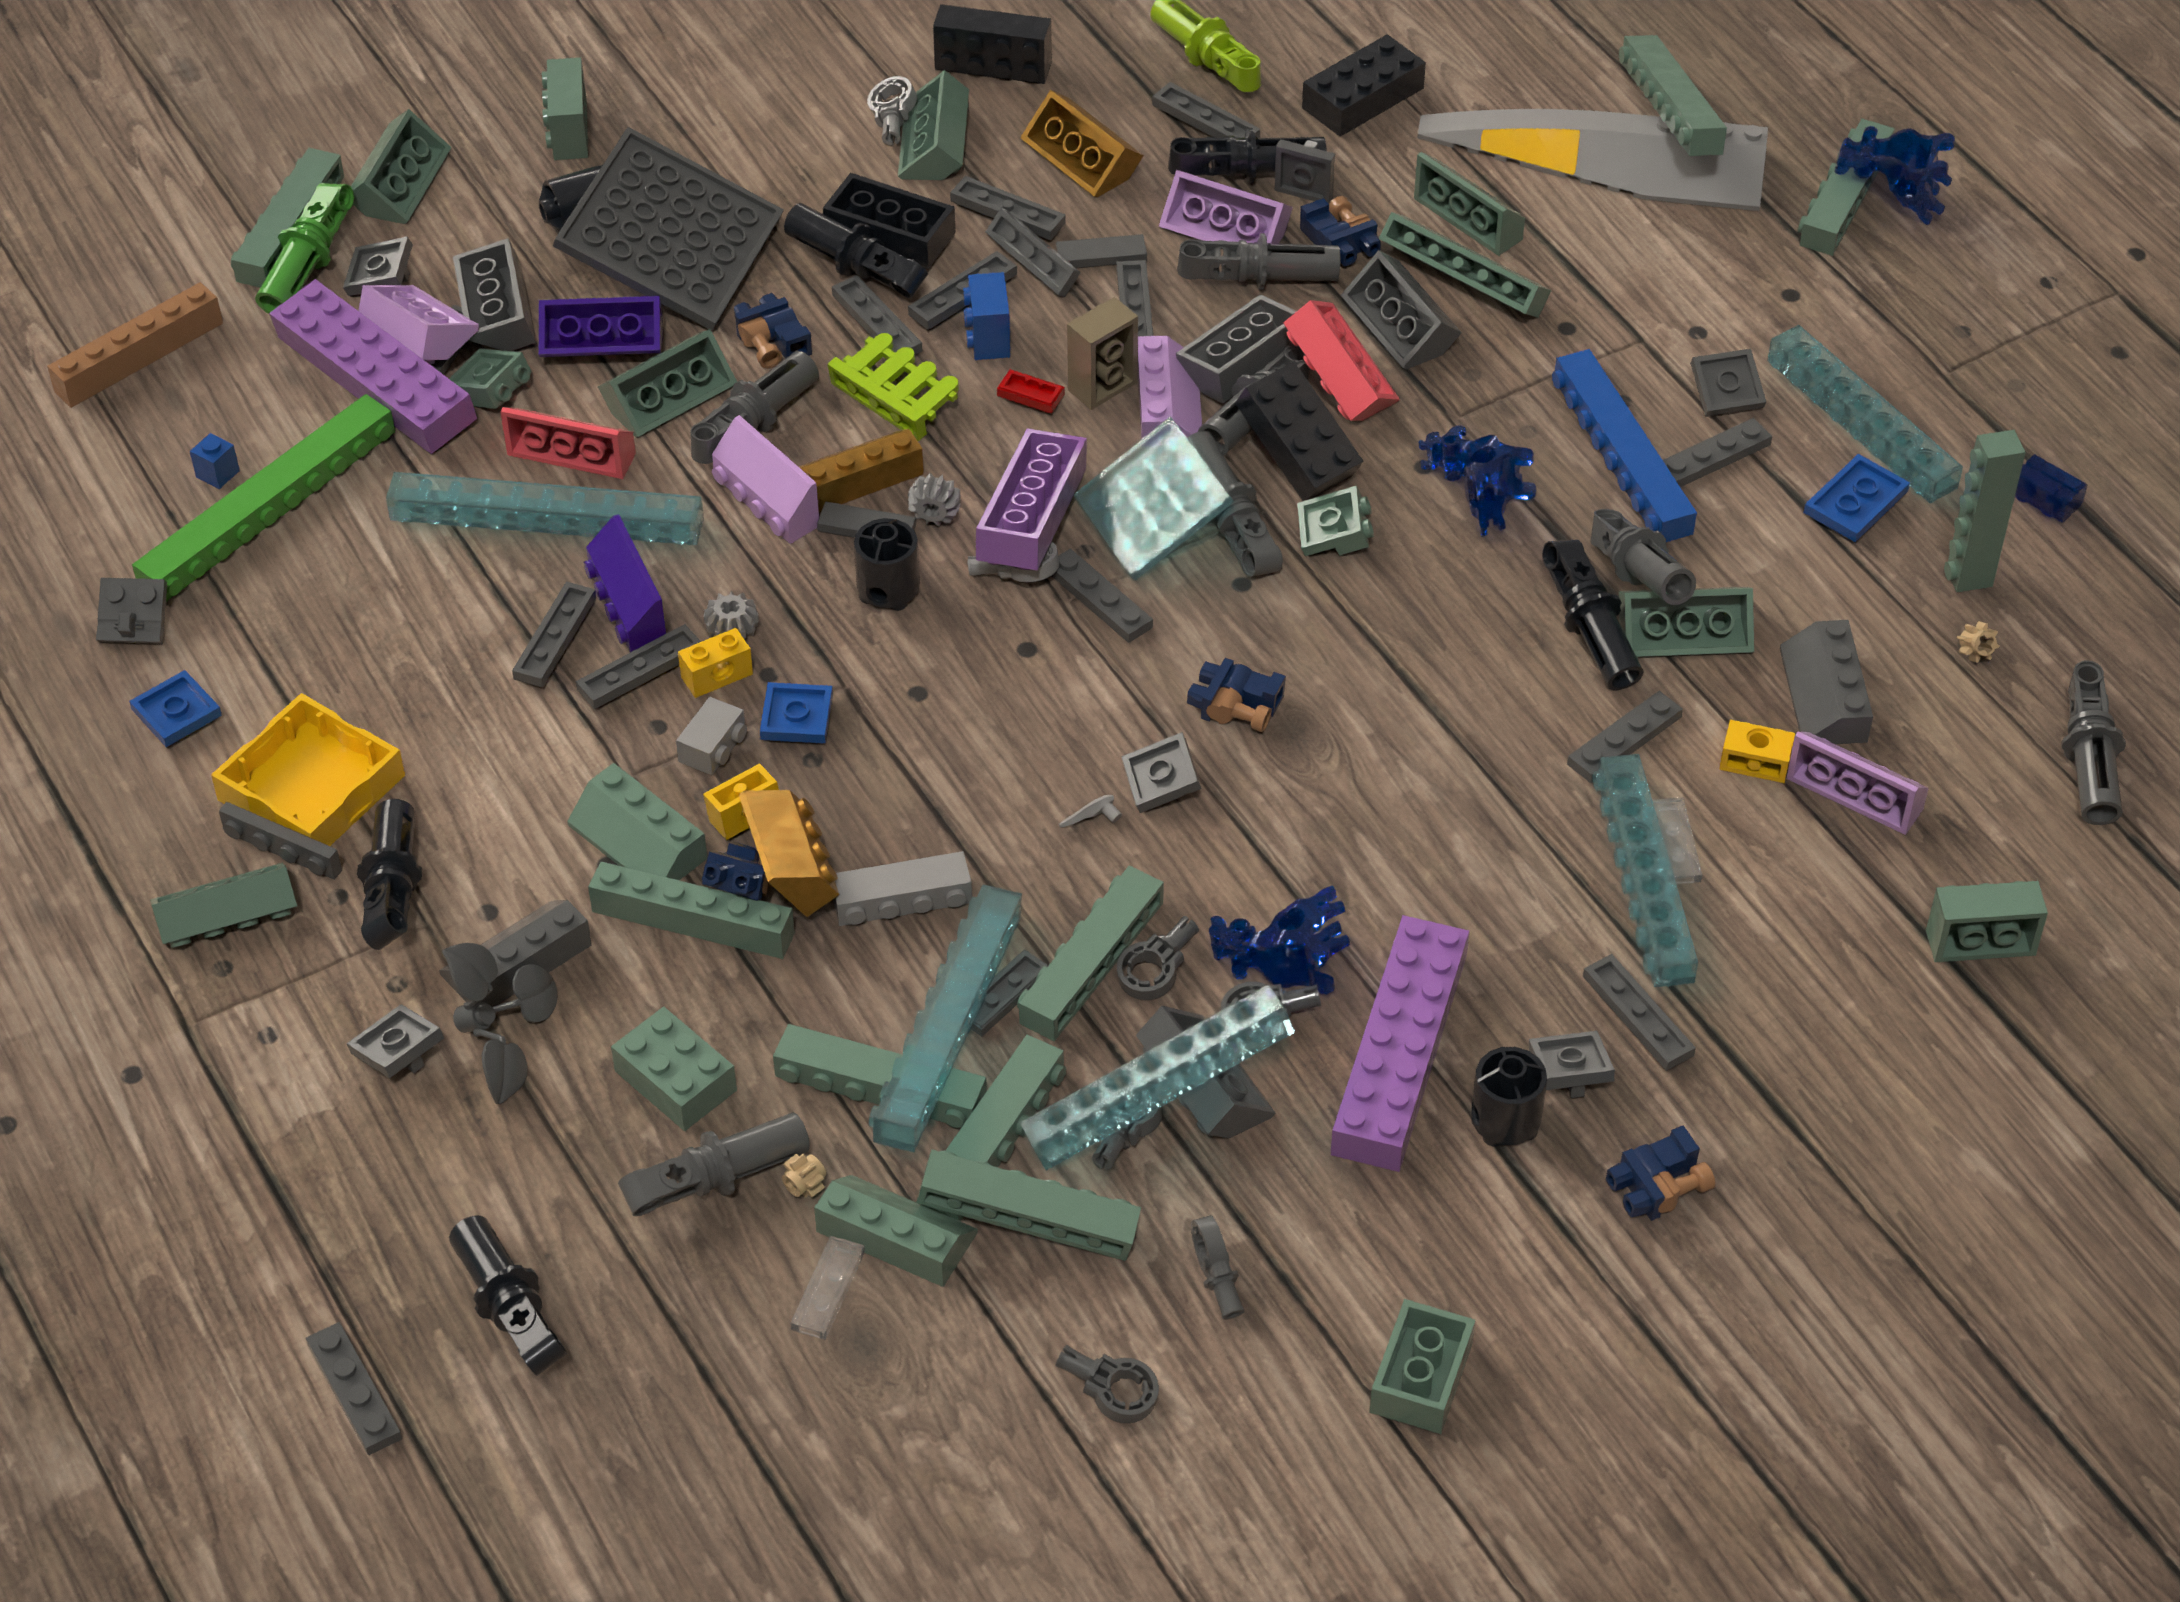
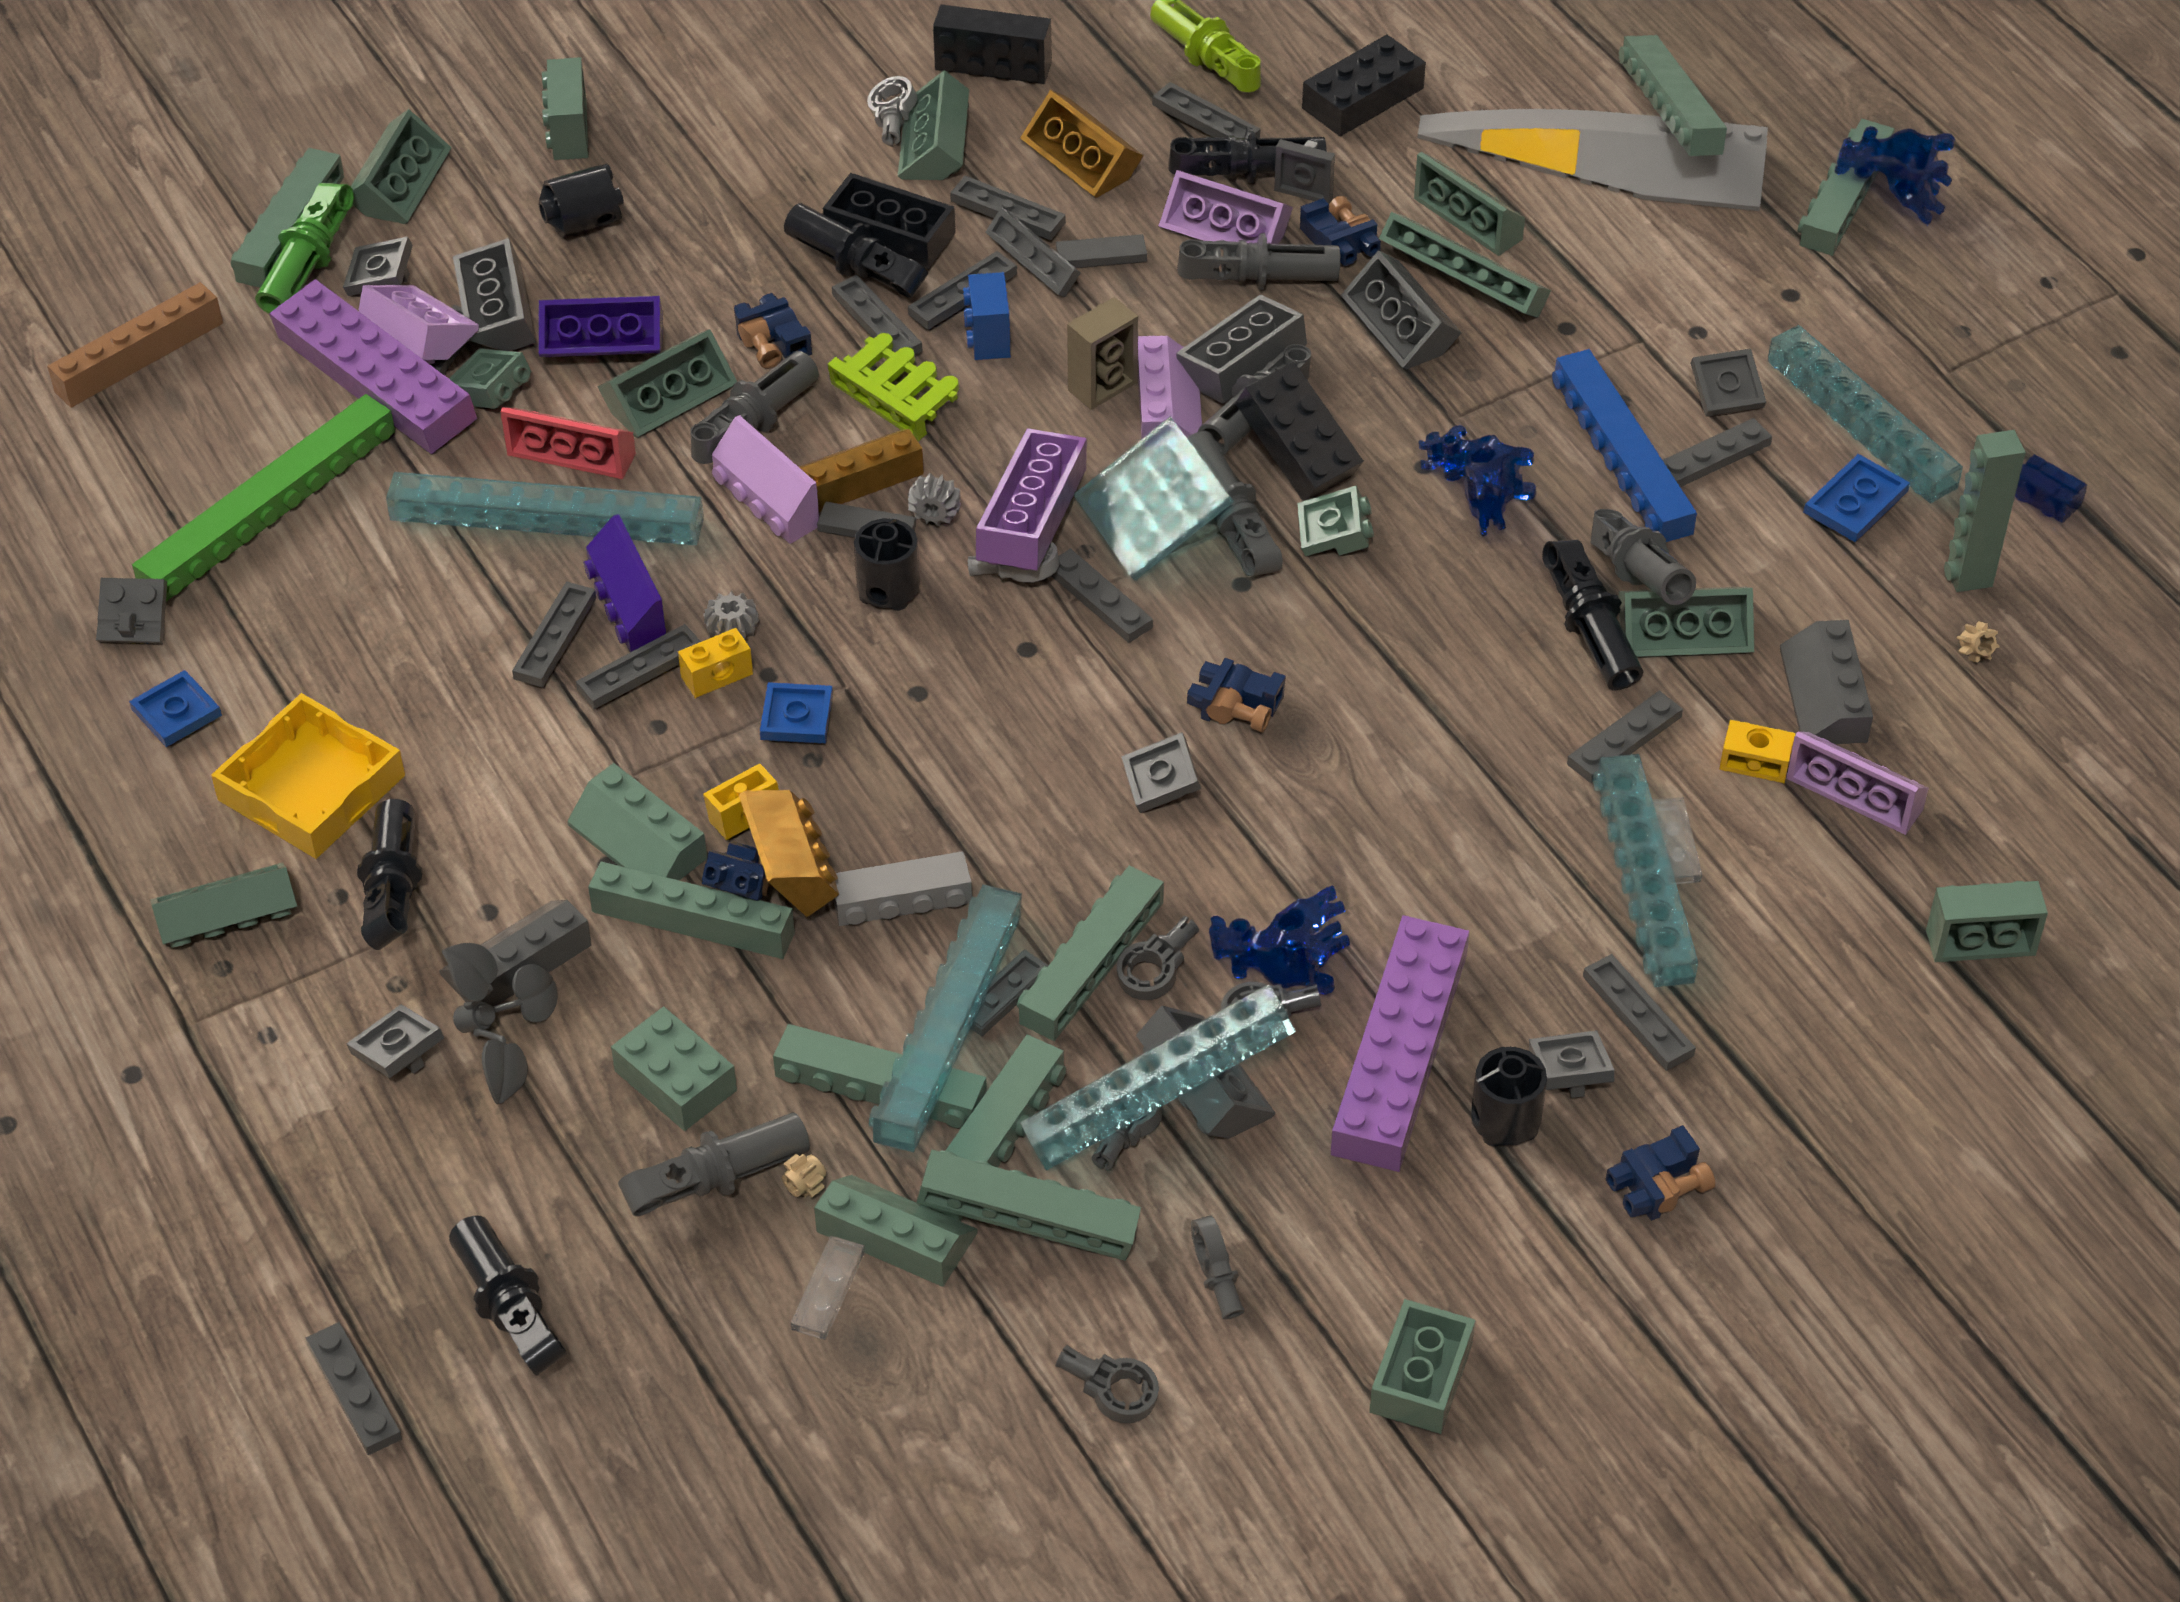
(214, 461): blue brick -> none
(280, 840): dark grey plate -> none
(668, 228): dark grey plate -> none
(711, 736): light grey brick -> none
(1030, 391): red plate -> none
(1094, 808): light grey bar -> none
(1134, 292): dark grey plate -> none
(1340, 360): coral slope -> none
(2093, 740): dark grey piece -> none

